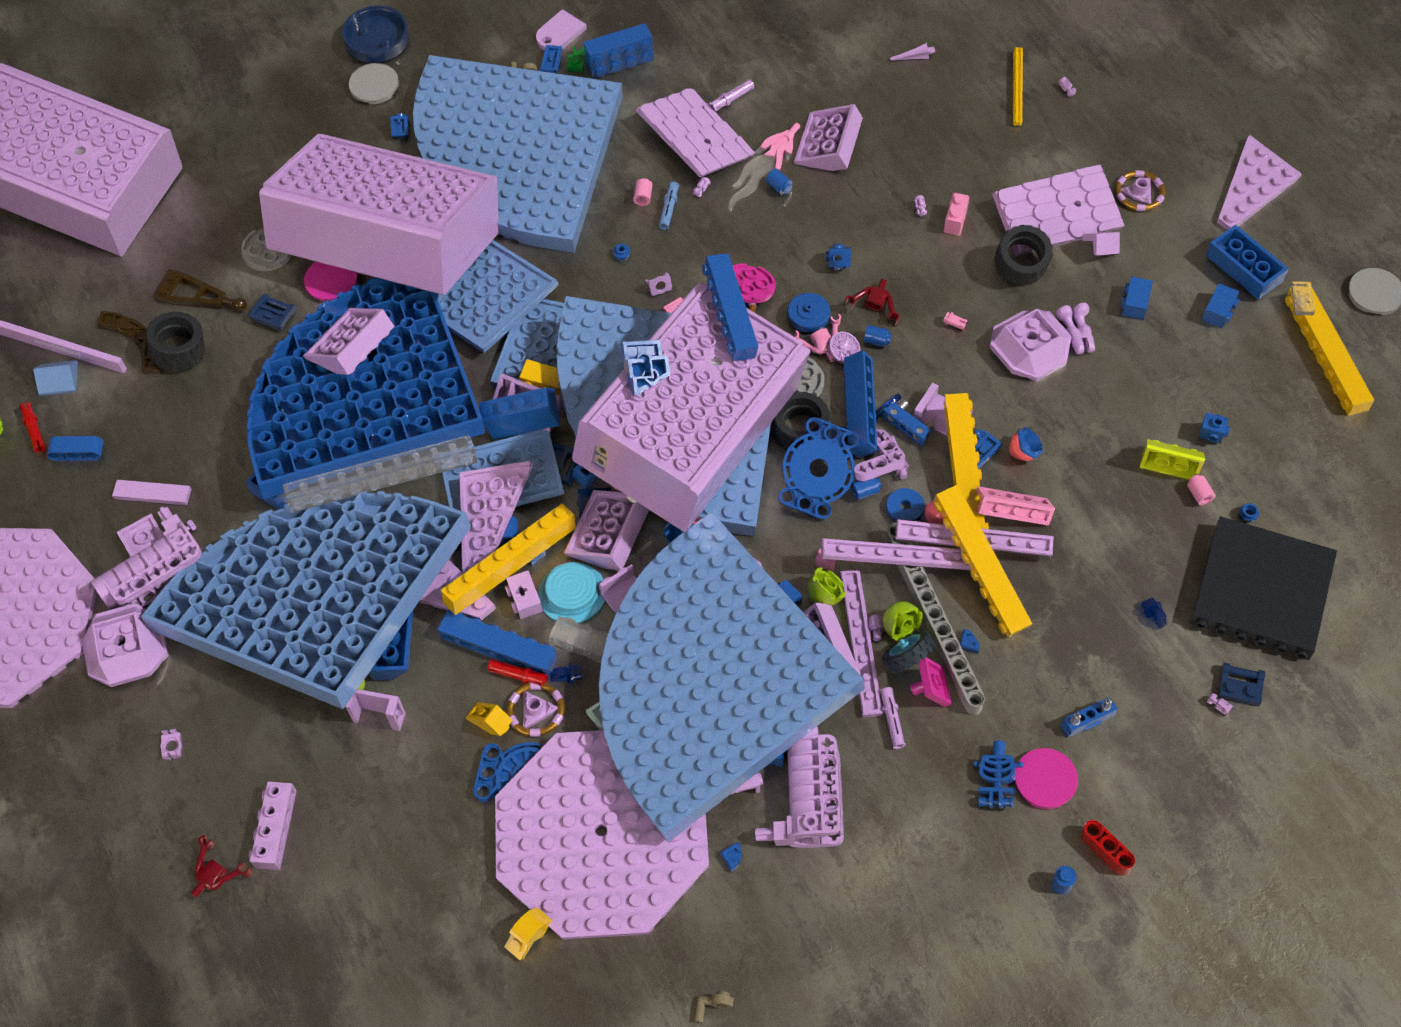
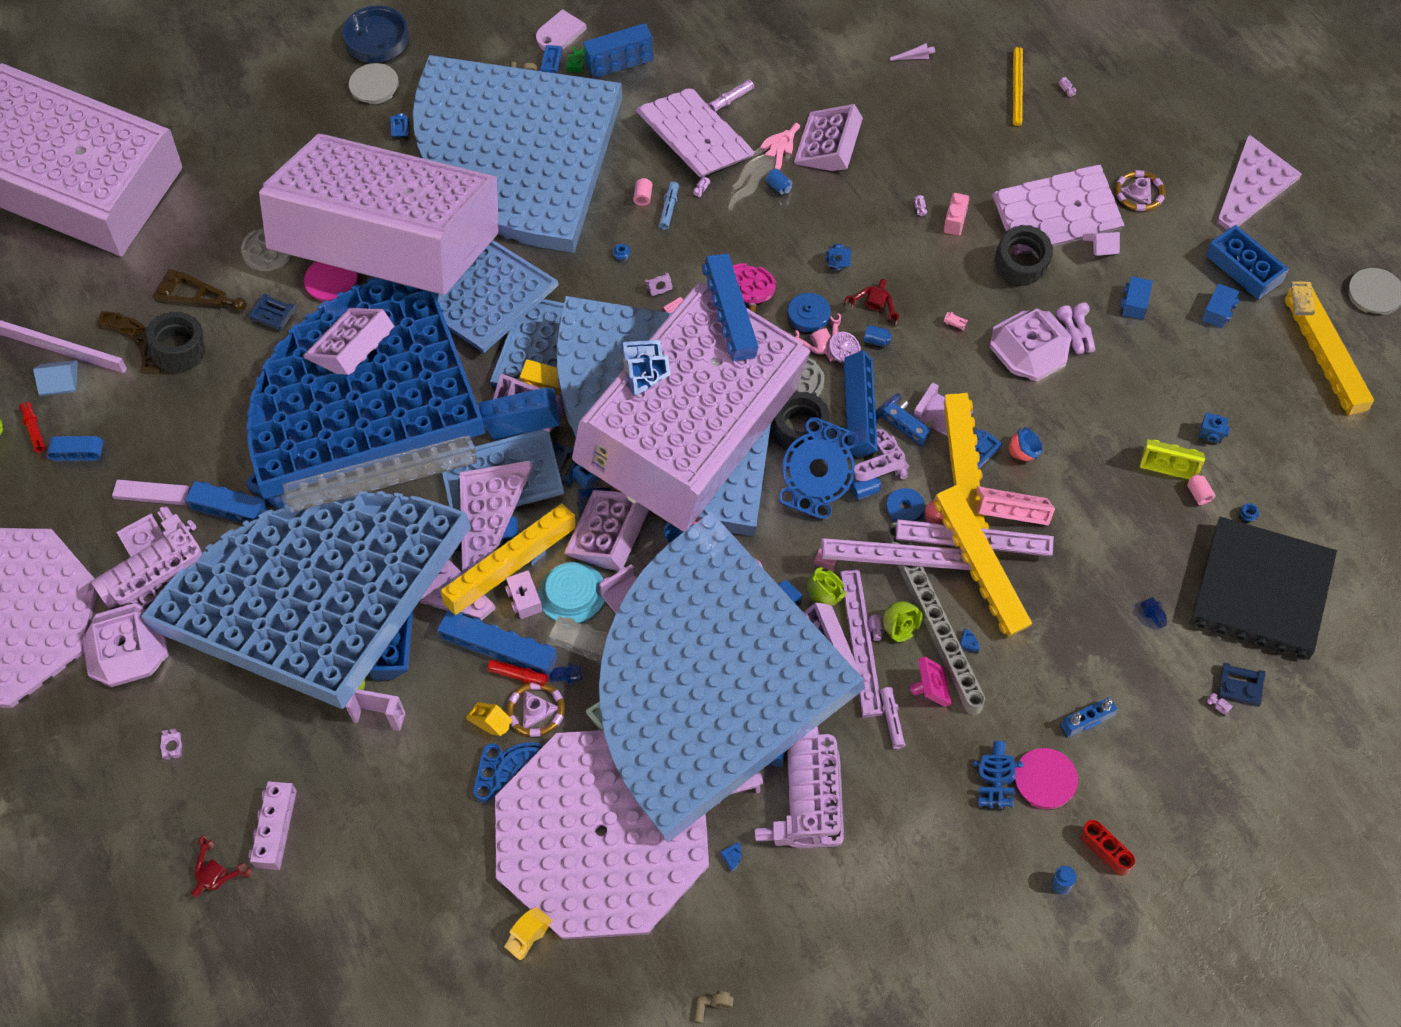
(224, 502): none -> blue brick
(908, 651): black wheel -> none

